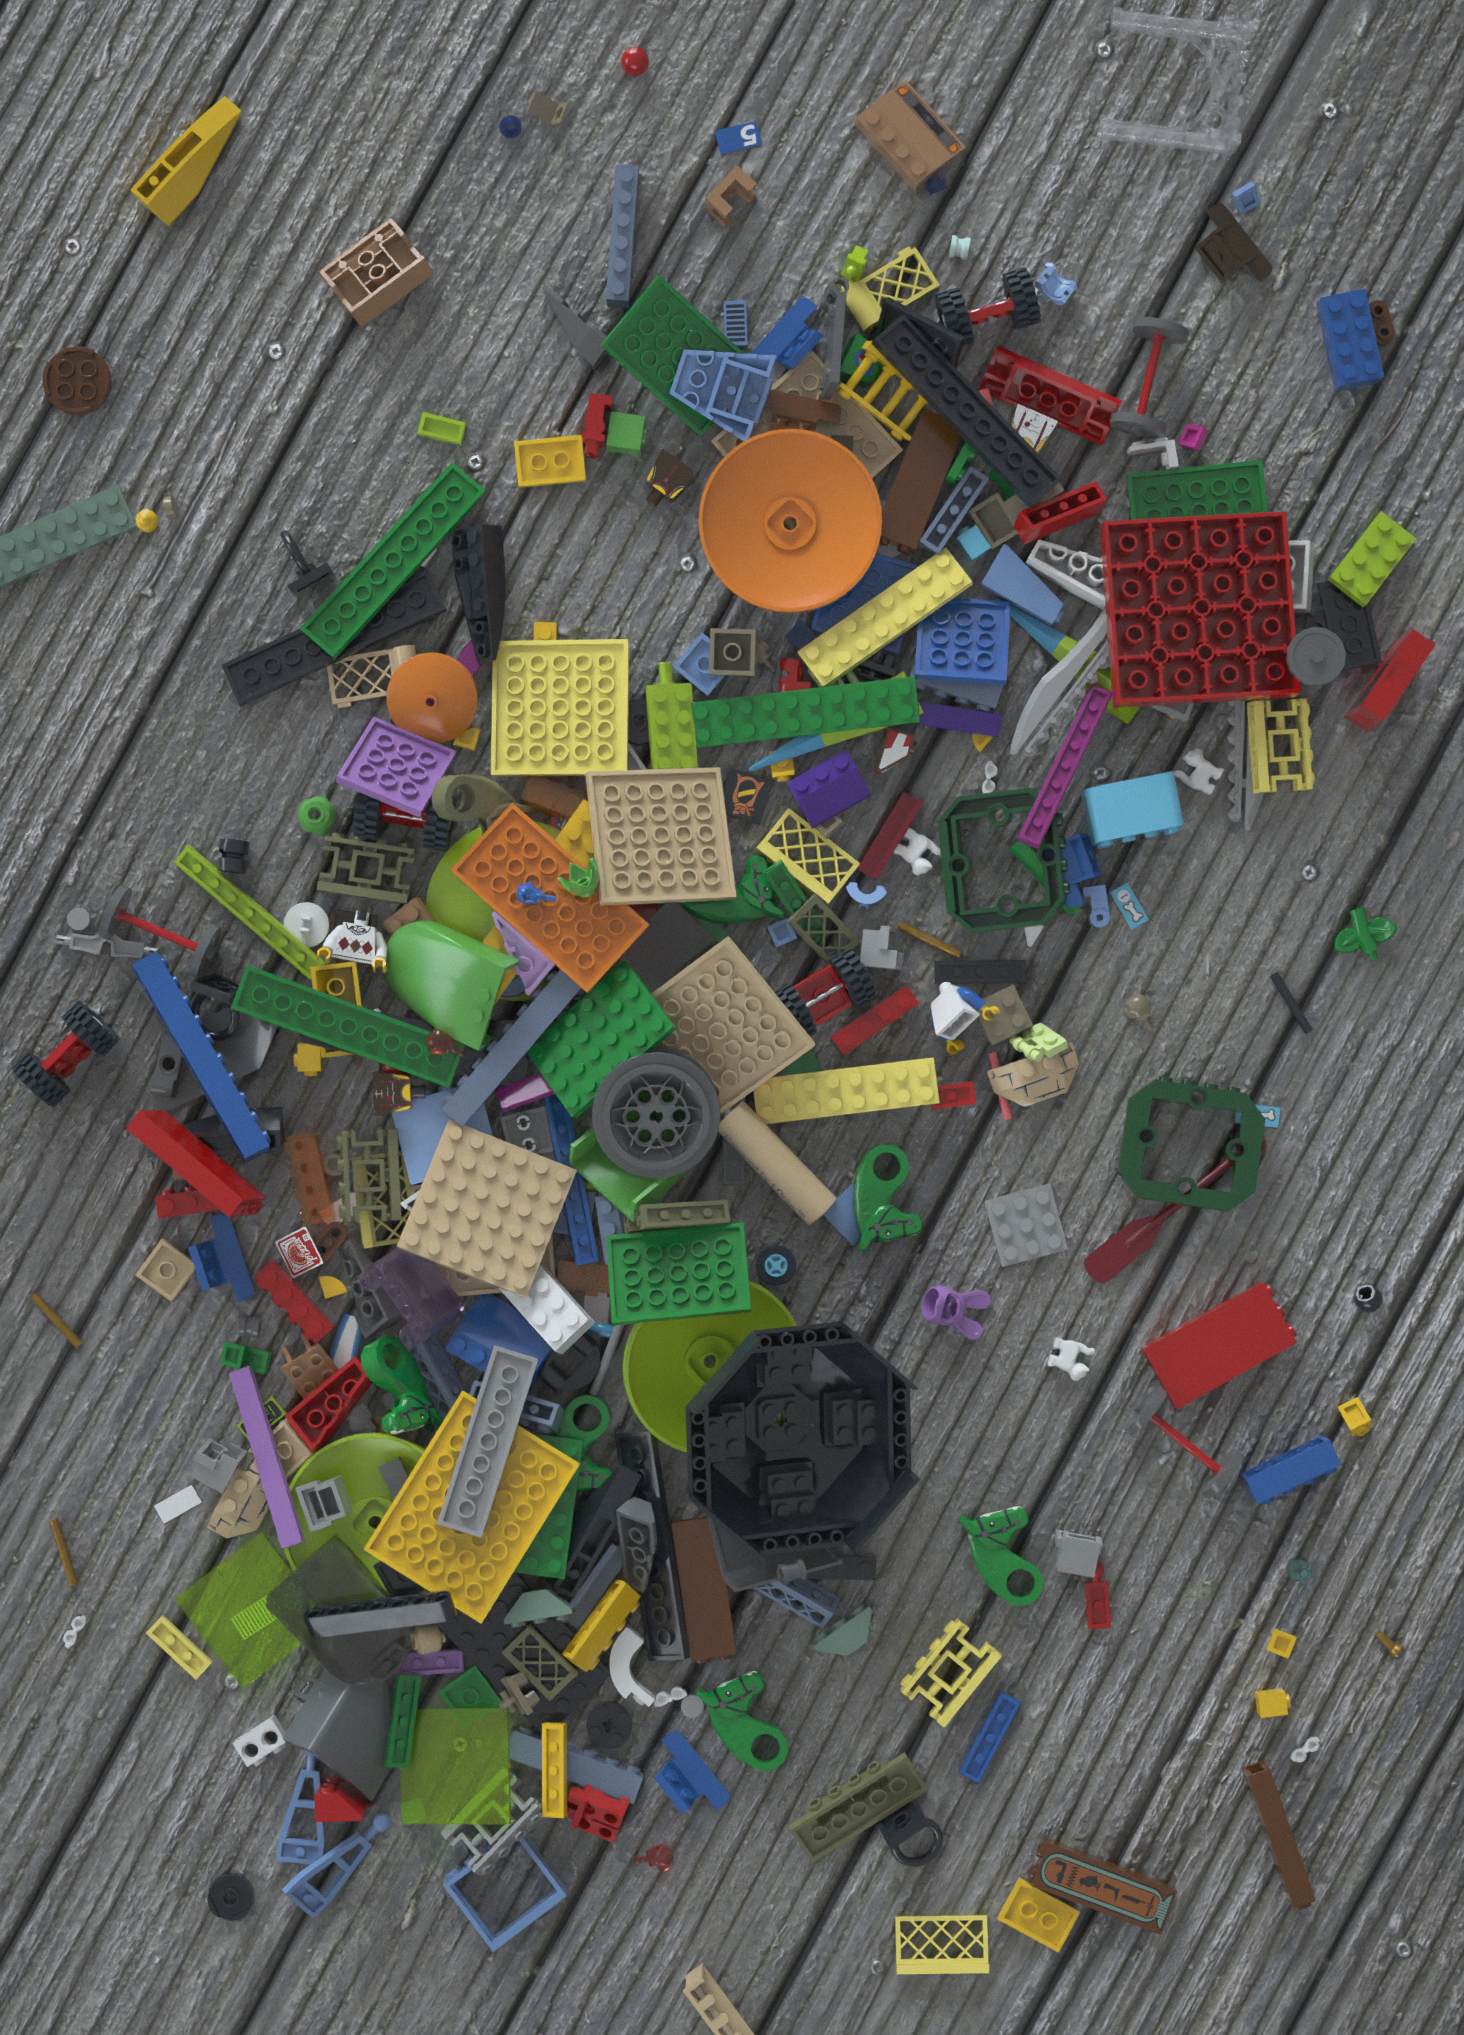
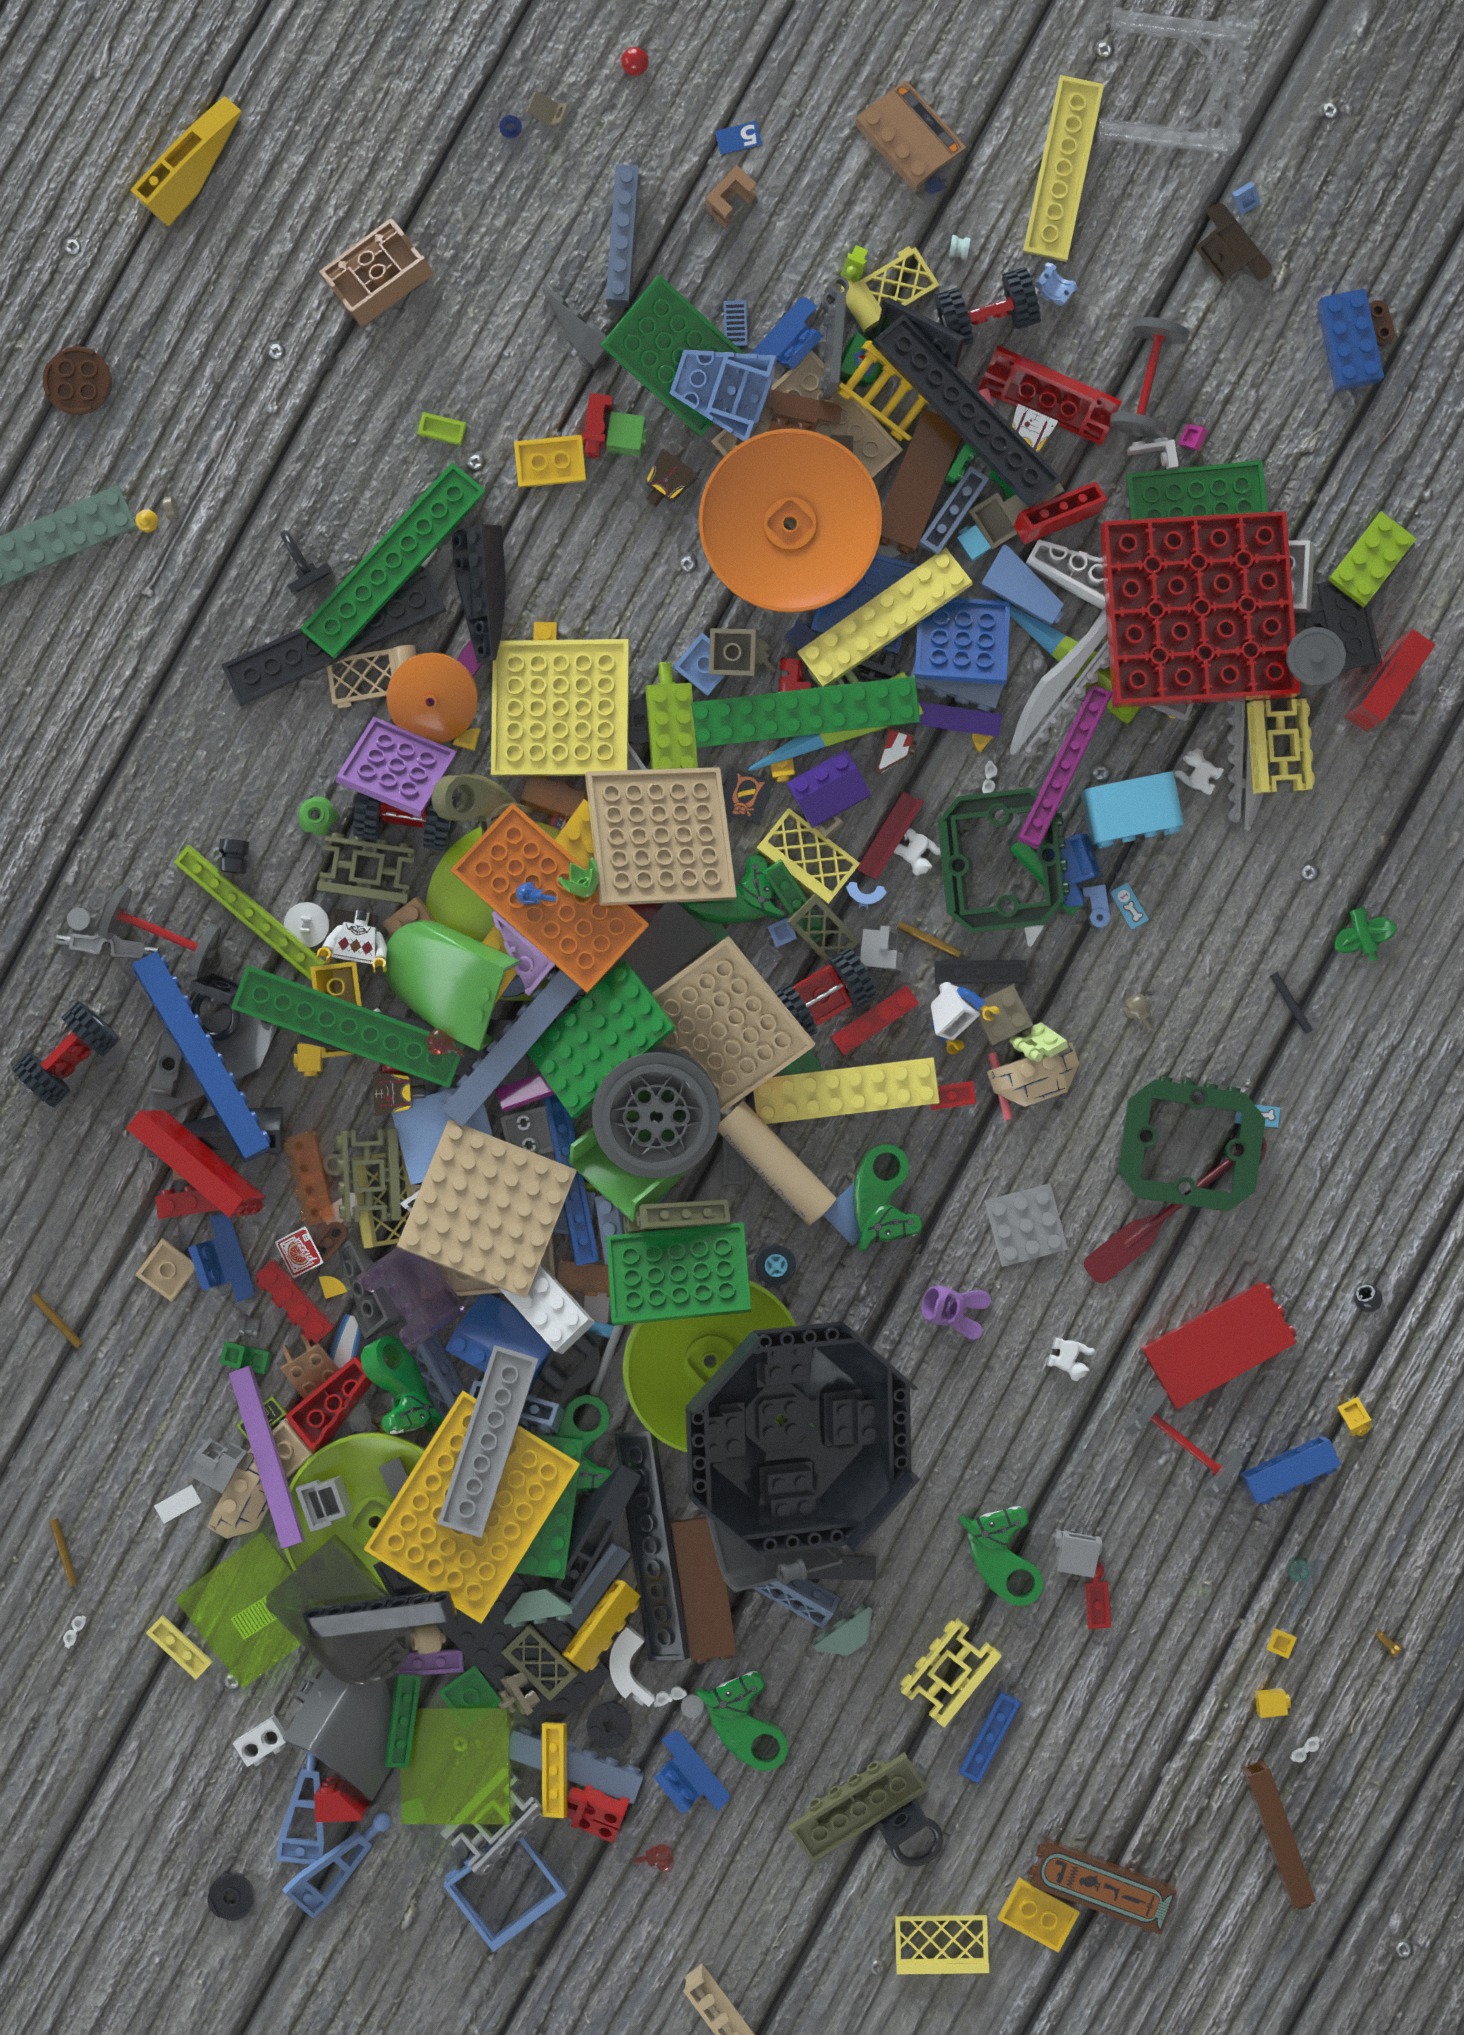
(637, 1541): dark grey wedge -> none
(1063, 168): none -> light yellow plate

